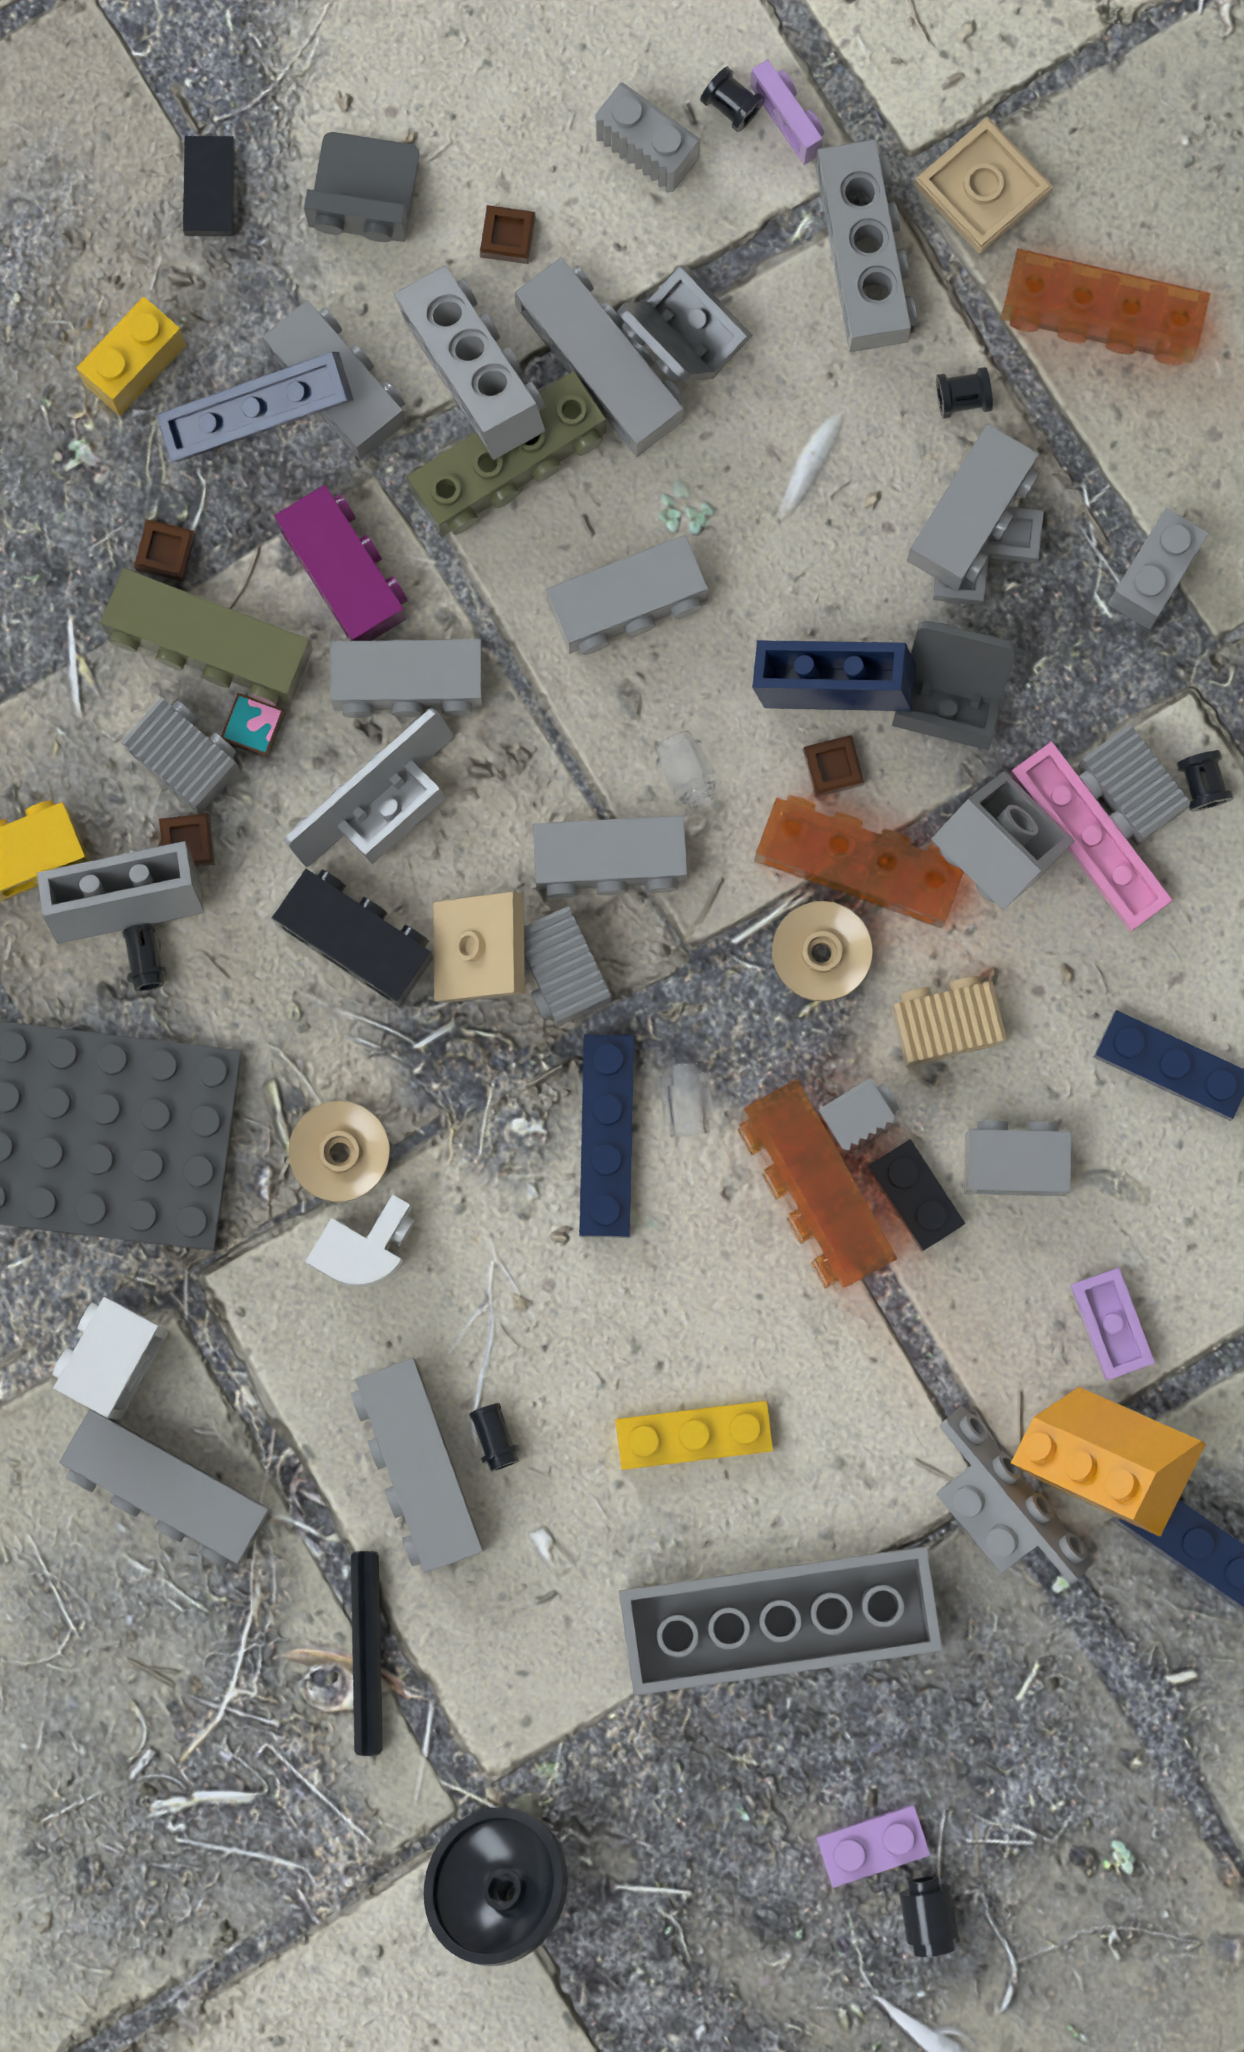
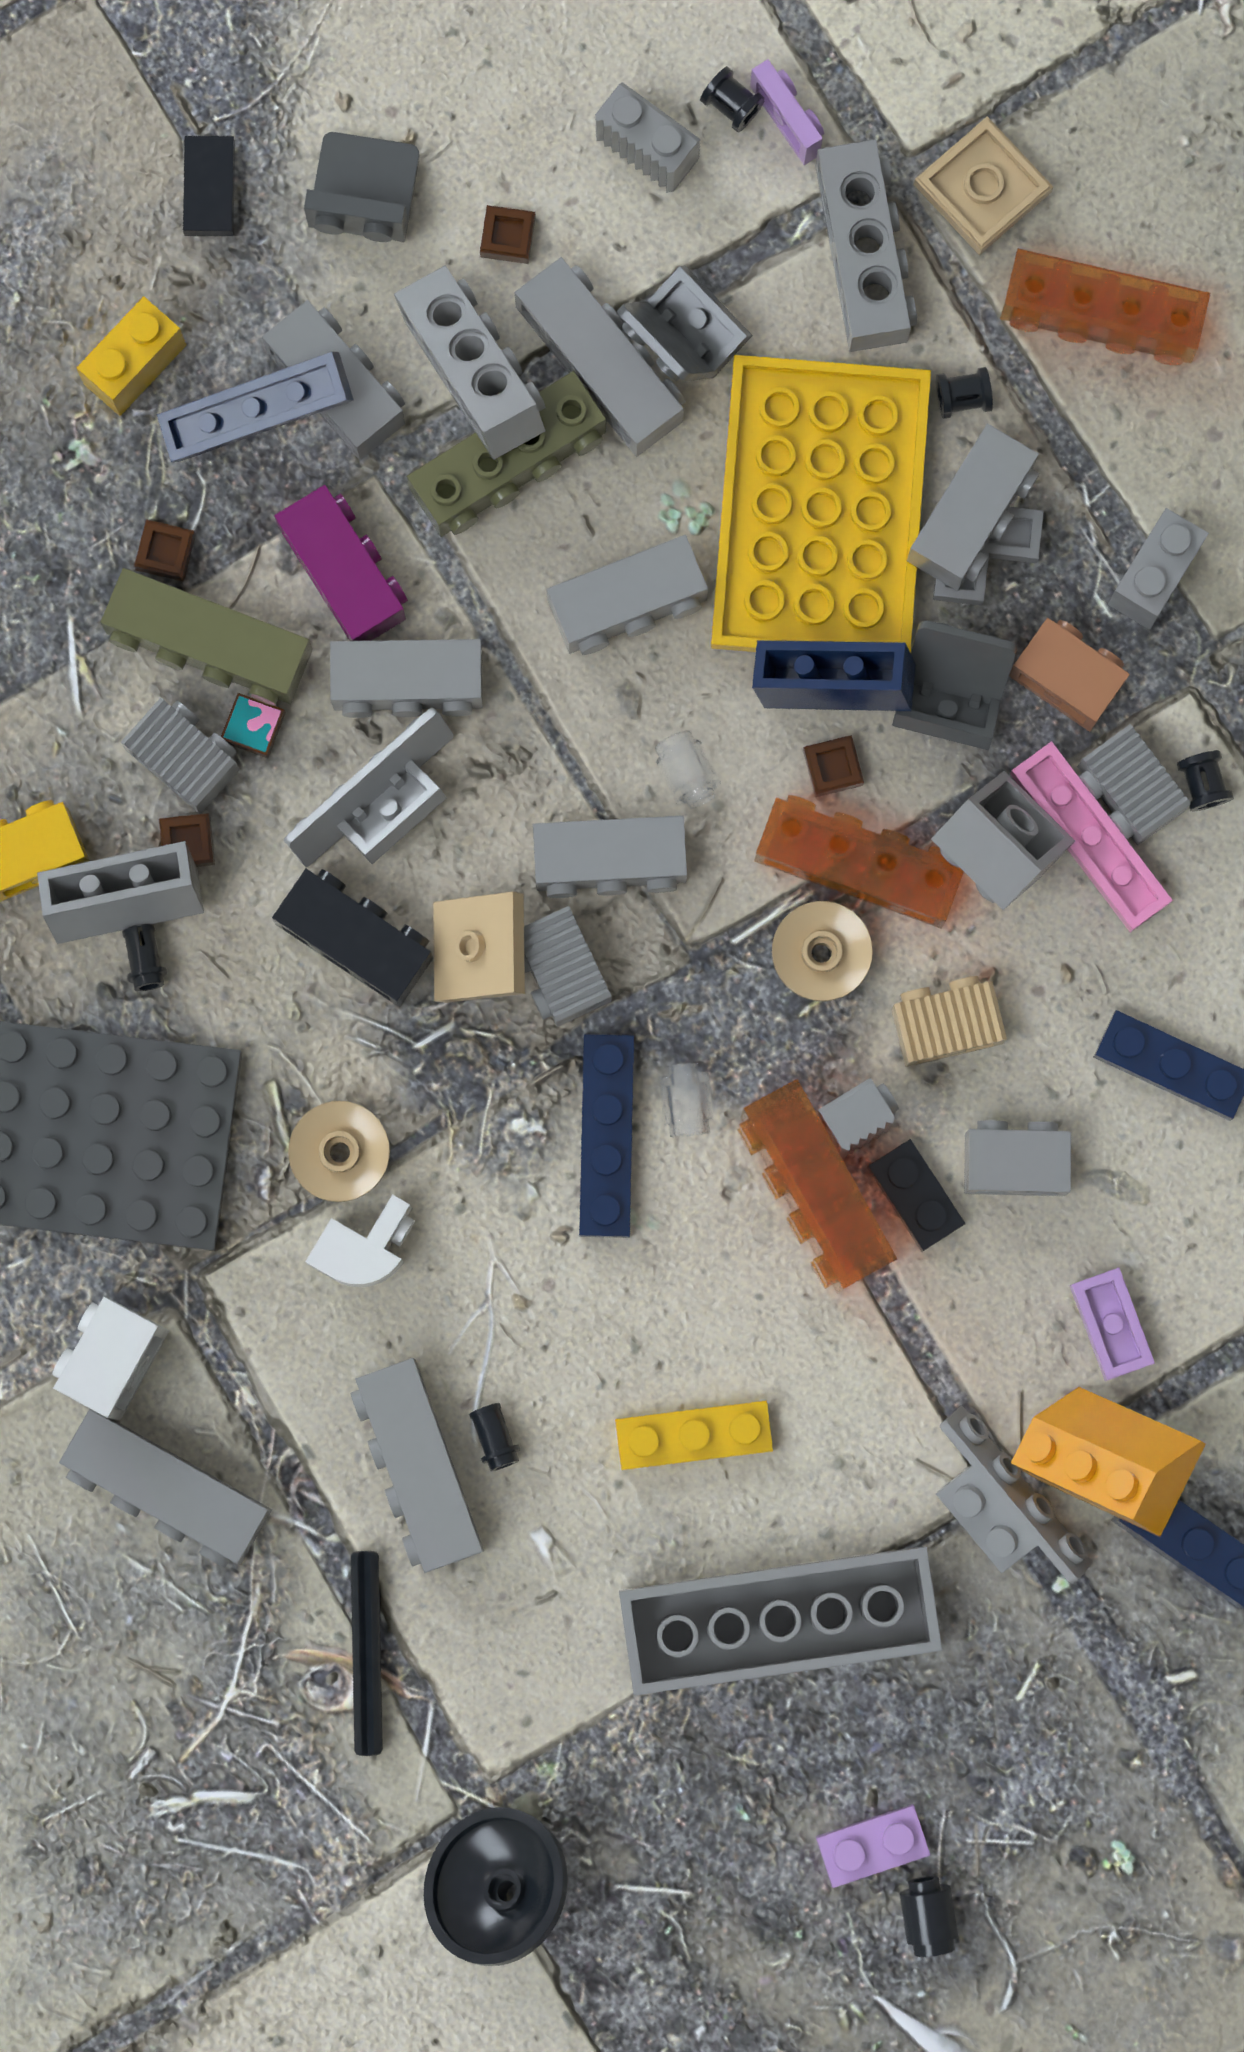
(820, 503): none -> yellow plate
(1069, 672): none -> nougat brick

